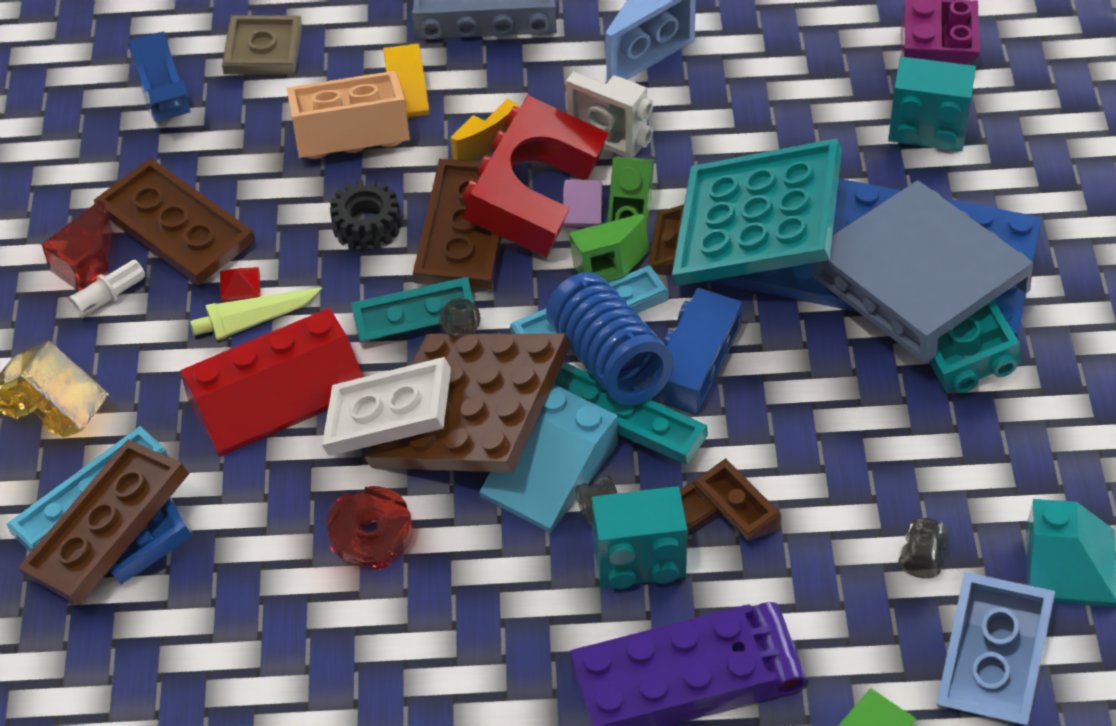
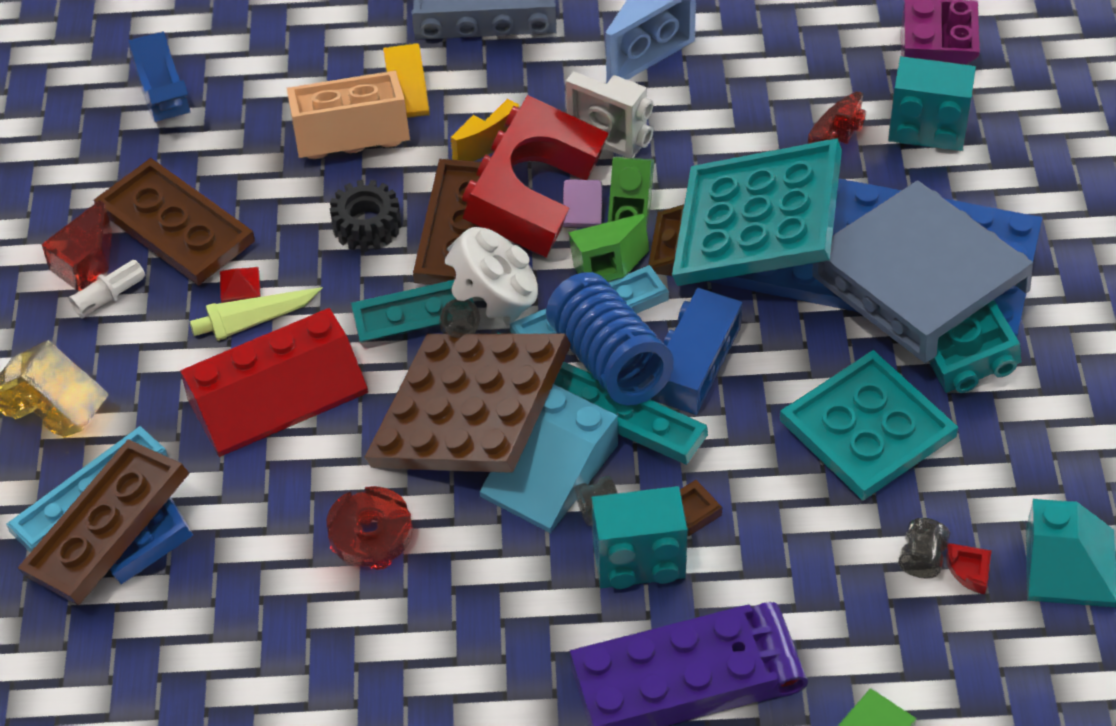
(262, 45): dark tan tile -> none
(387, 406): white plate -> none
(497, 271): none -> white plate
(738, 501): reddish brown slope -> none
(840, 120): none -> clear red slope
(868, 424): none -> teal plate
(969, 566): none -> red tile
(996, 648): light blue slope -> none

